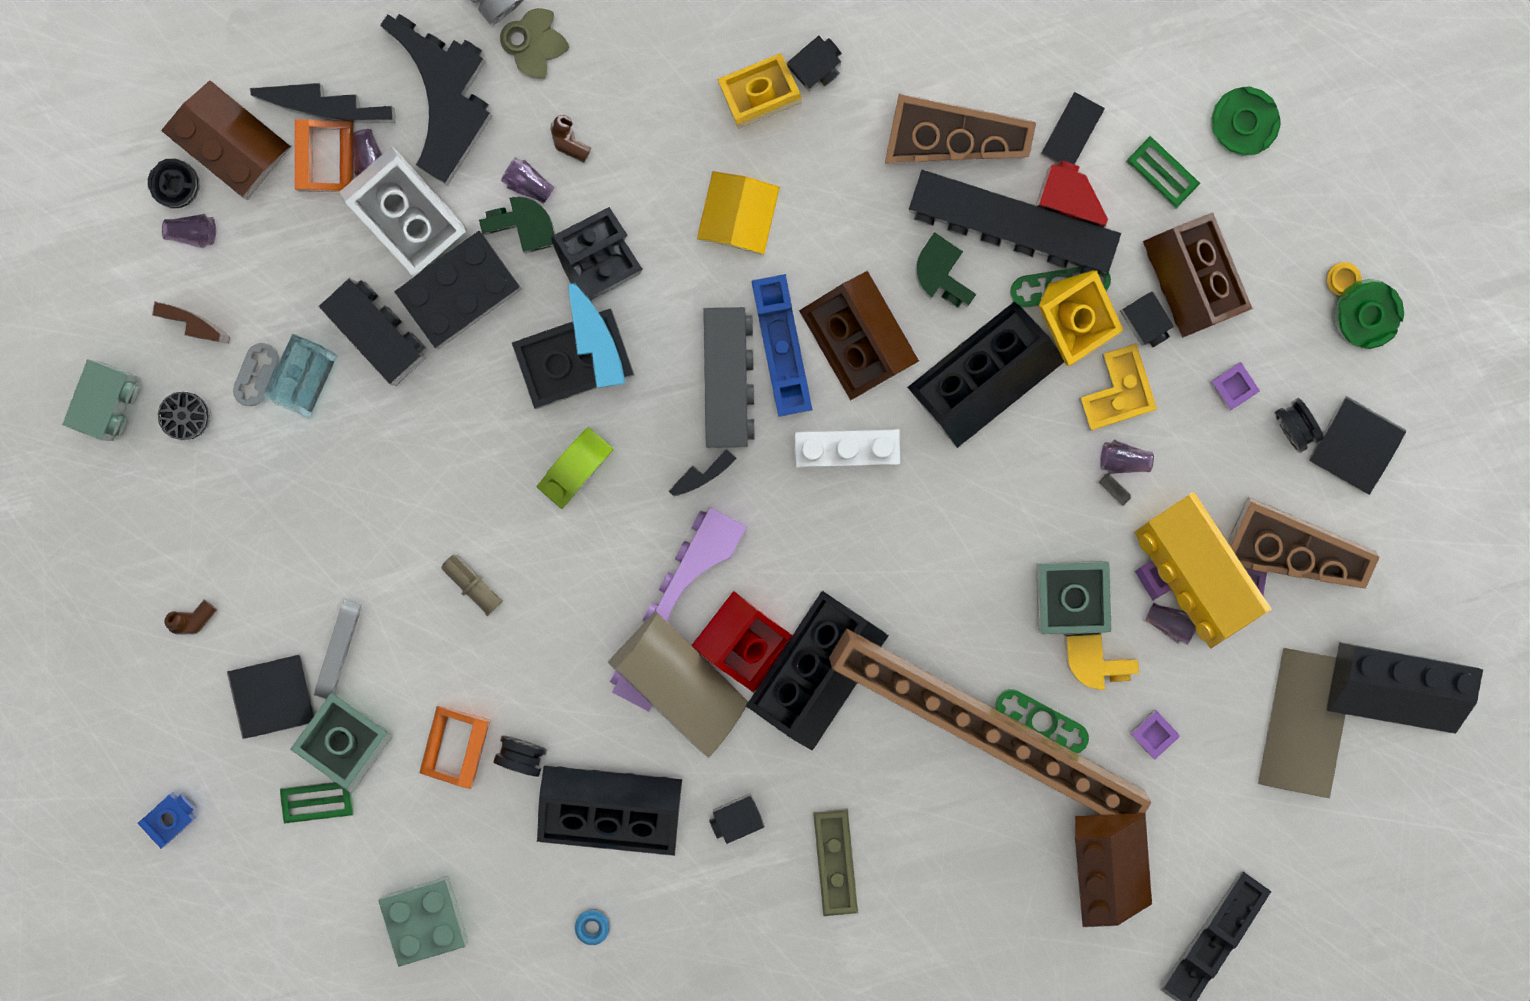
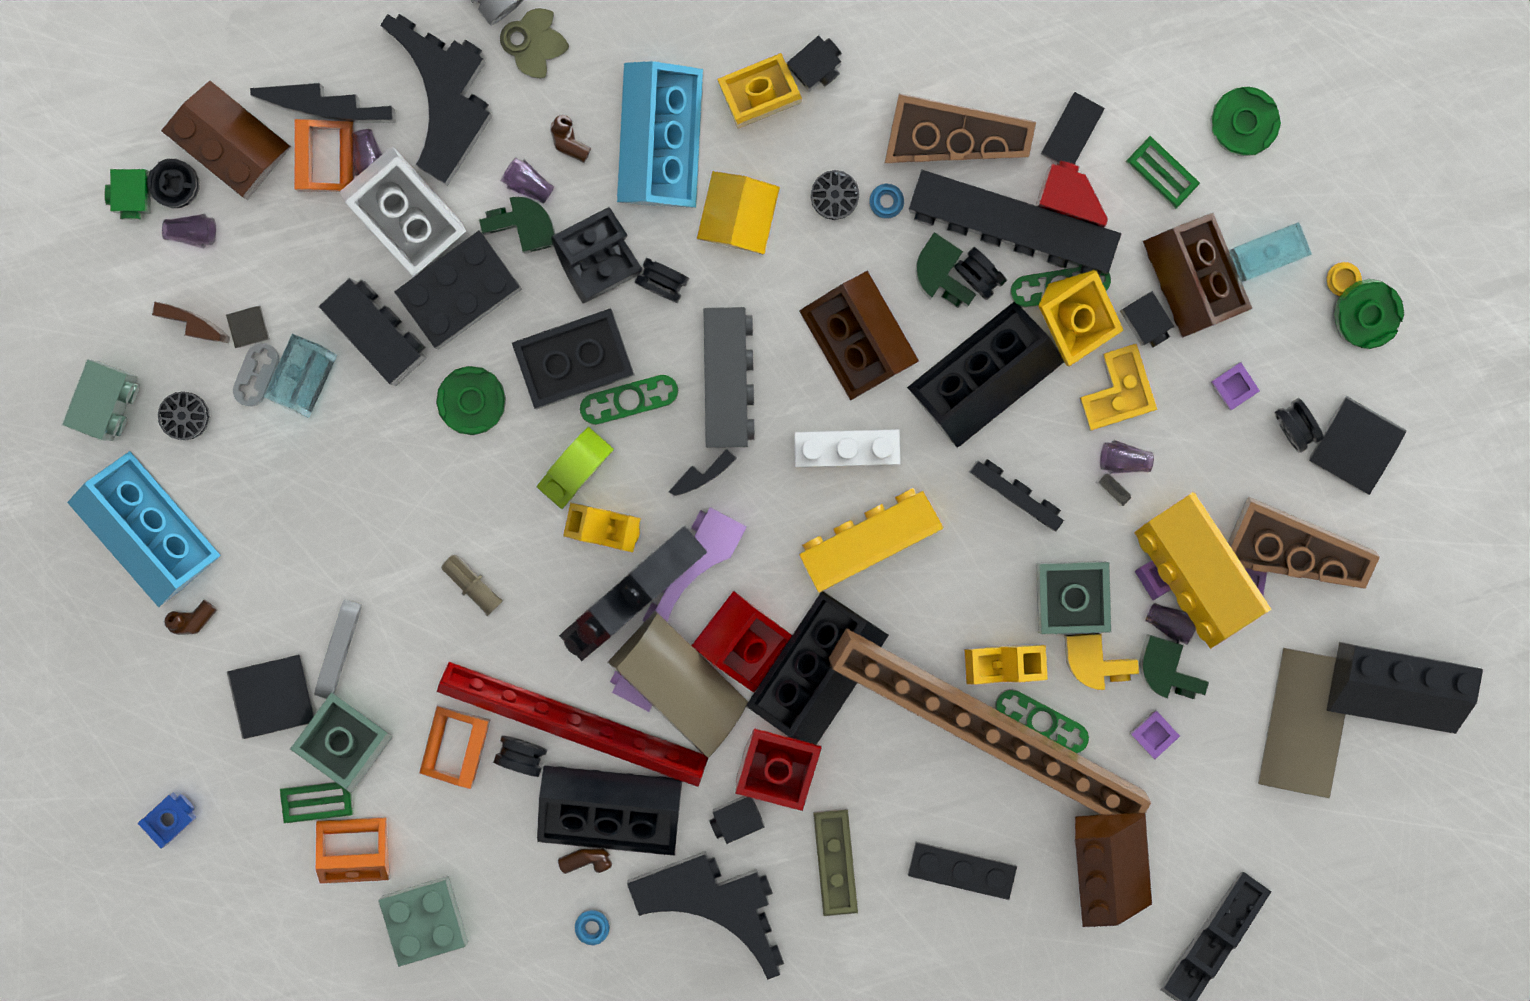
(128, 193): none -> green brick
(143, 528): none -> medium azure slope
(247, 327): none -> clear smoke tile
(352, 867): none -> orange tile
(471, 400): none -> green tile
(572, 724): none -> red tile
(584, 857): none -> reddish brown arm
(595, 339): medium azure slope -> none
(602, 527): none -> yellow brick
(632, 593): none -> black arch
(651, 385): none -> green beam
(659, 134): none -> medium azure slope
(664, 277): none -> black wheel
(693, 889): none -> black arch
(777, 769): none -> red slope
(781, 345): blue slope -> none
(834, 195): none -> wheel
(870, 540): none -> yellow slope
(894, 192): none -> dark azure plate
(962, 870): none -> black plate
(983, 269): none -> black wheel
(1006, 664): none -> yellow brick
(1017, 493): none -> black plate
(1159, 666): none -> dark green brick
(1270, 252): none -> clear light blue brick

